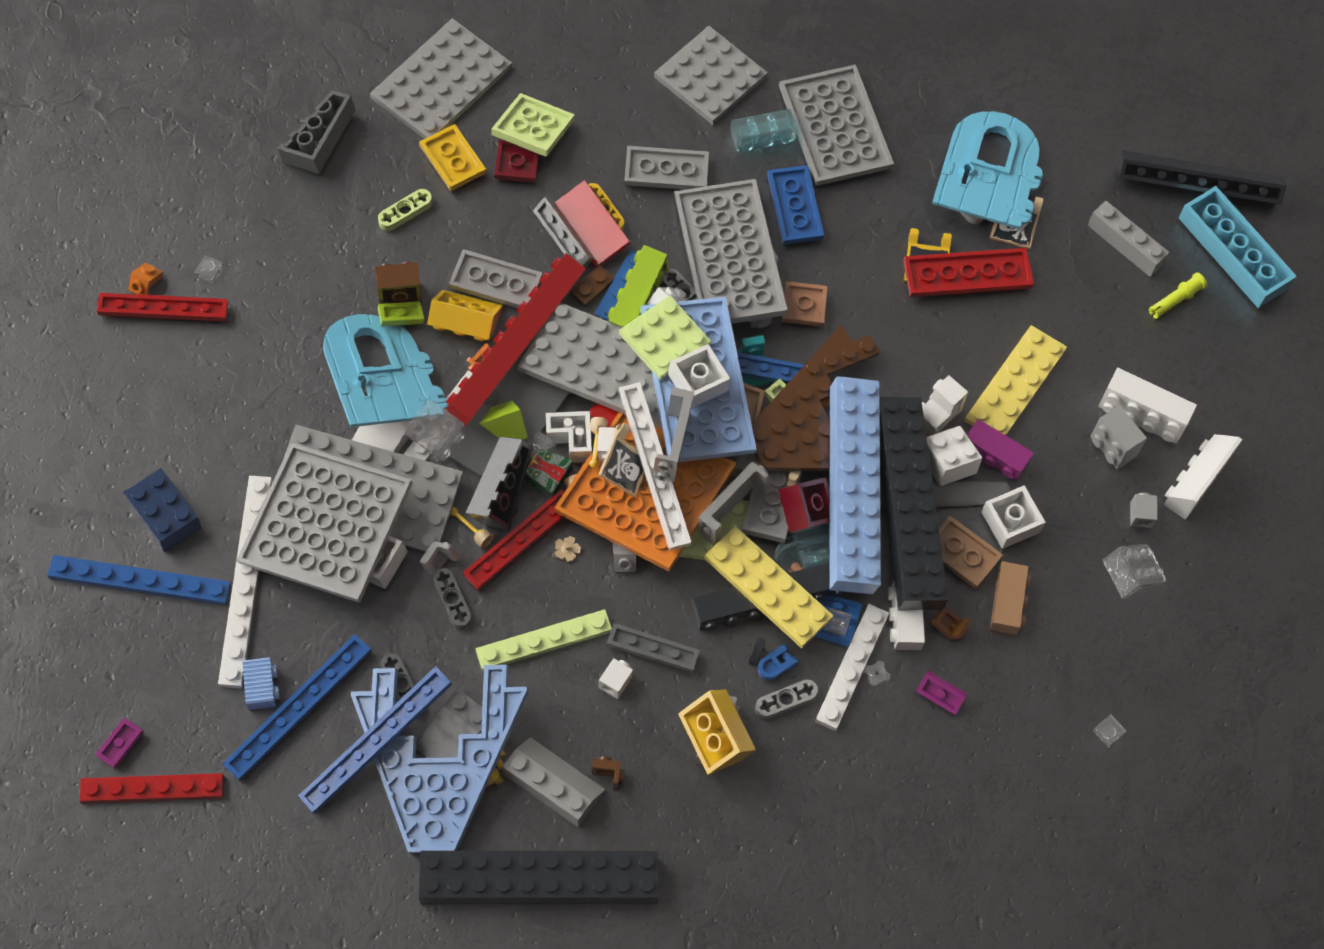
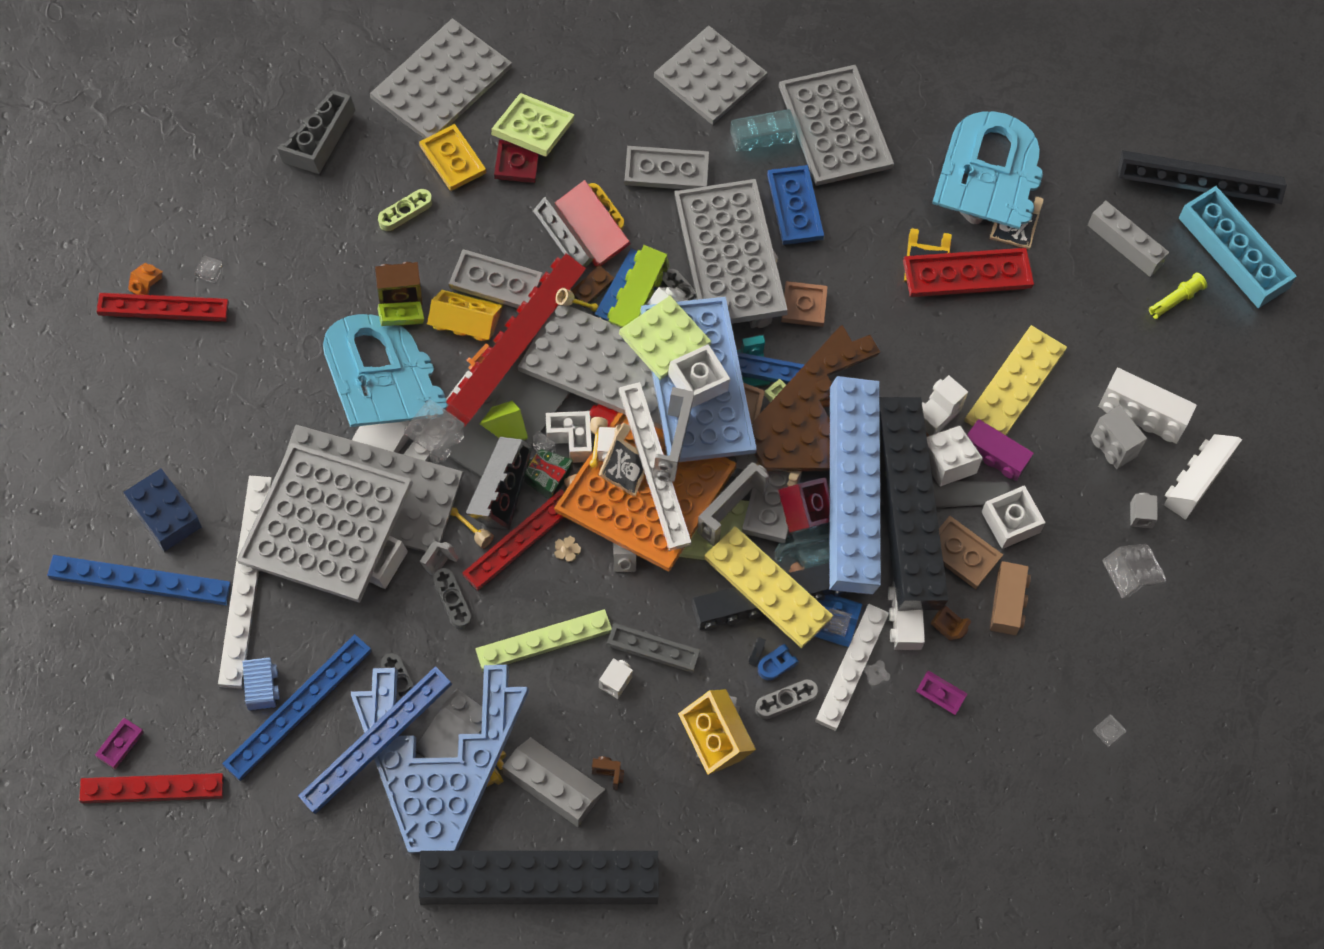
(567, 301): none -> tan hinge

